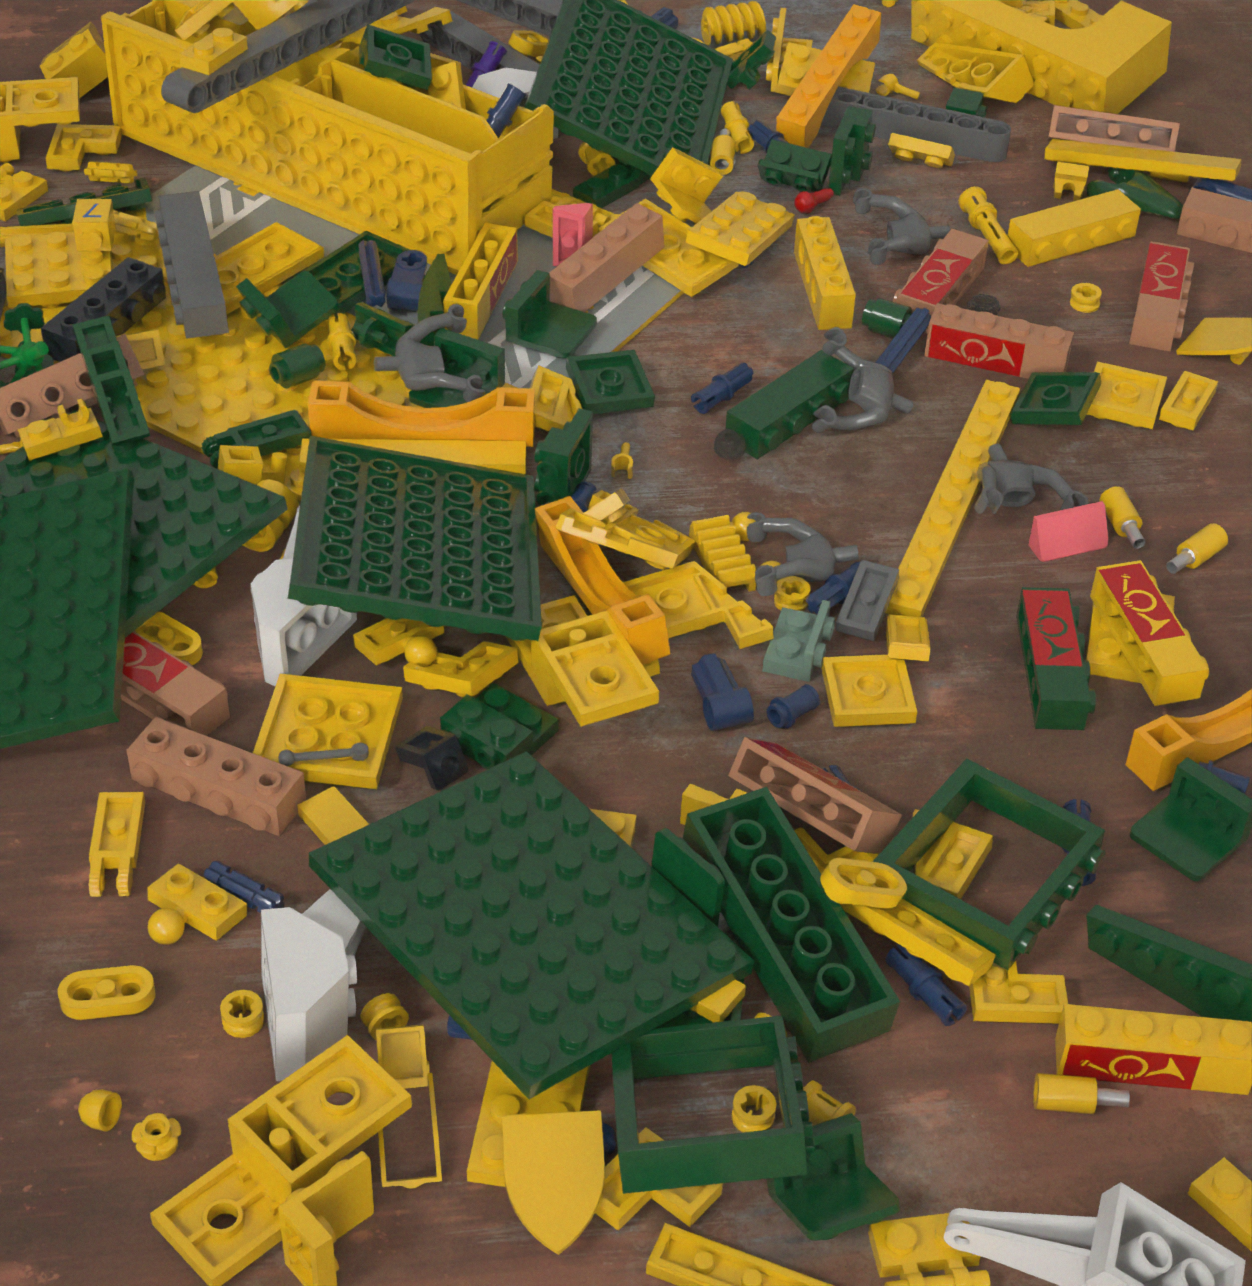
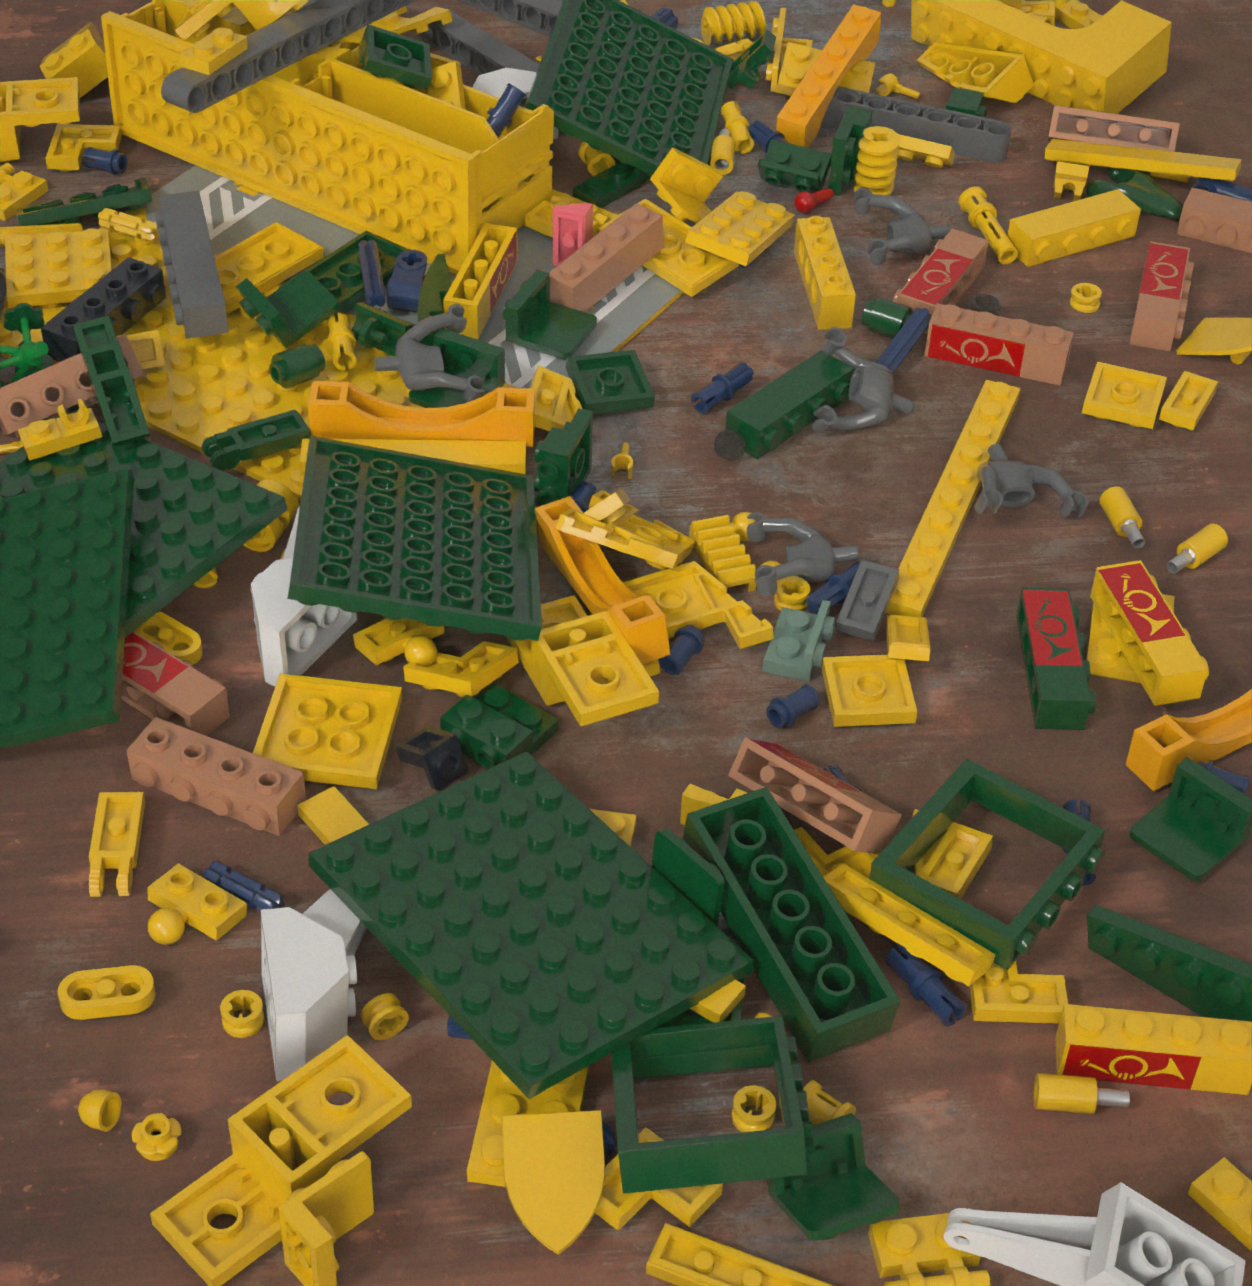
(94, 225): yellow brick -> none
(110, 172): yellow axle -> none
(113, 160): none -> dark blue pin
(247, 464): yellow brick -> none
(358, 752): dark grey hinge -> none
(403, 1057): yellow piece -> none
(487, 63): dark purple pin -> none
(528, 42): yellow plate -> none
(687, 642): none -> dark blue pin
(722, 700): dark blue piece -> none
(862, 883): yellow plate -> none
(877, 160): none -> yellow piece
(1056, 398): dark green tile -> none
(1069, 532): coral slope -> none

